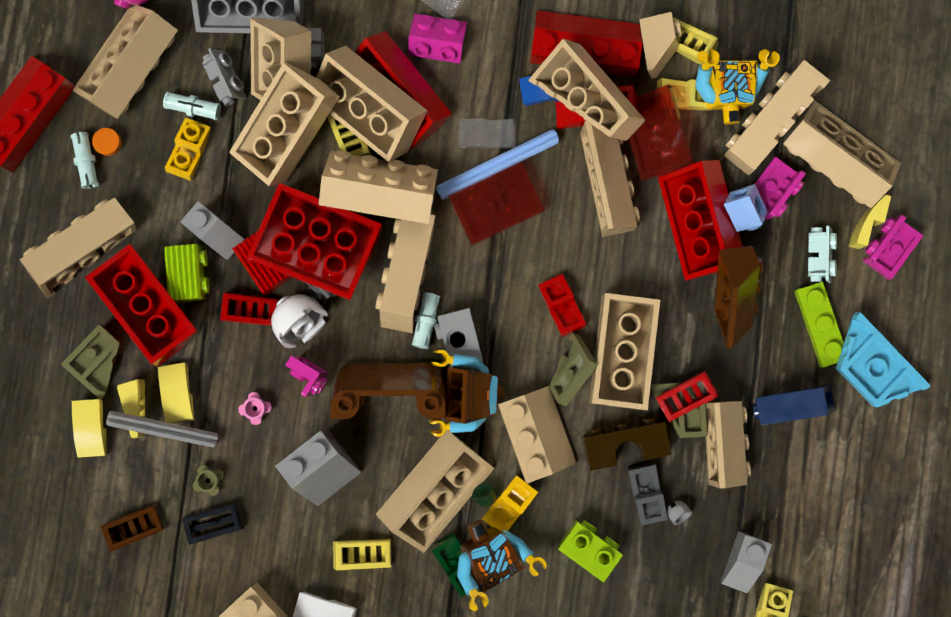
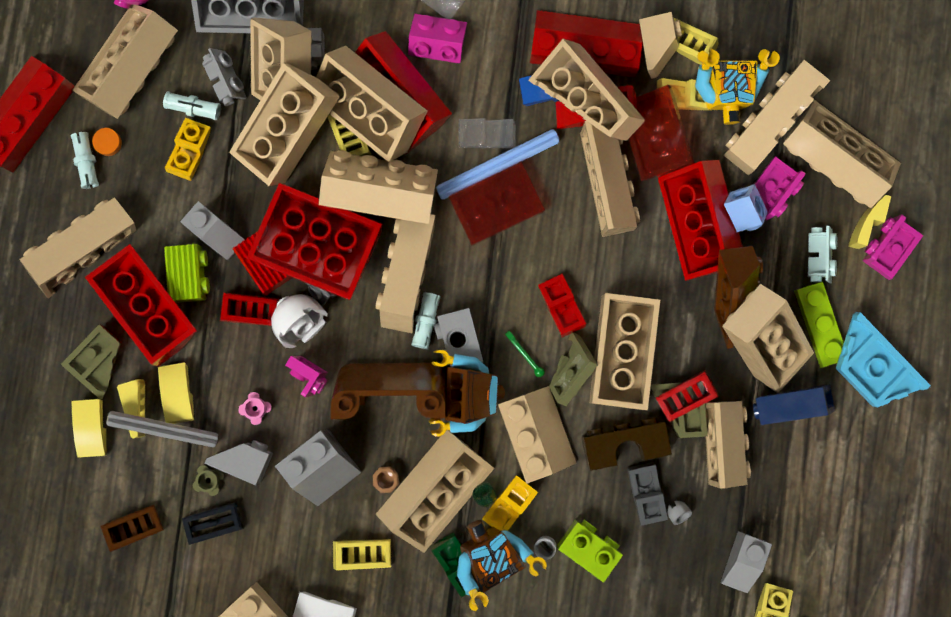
(243, 461): none -> light grey slope
(385, 479): none -> medium nougat tile
(538, 371): none -> green hinge
(541, 550): none -> light grey hinge
(768, 338): none -> tan brick

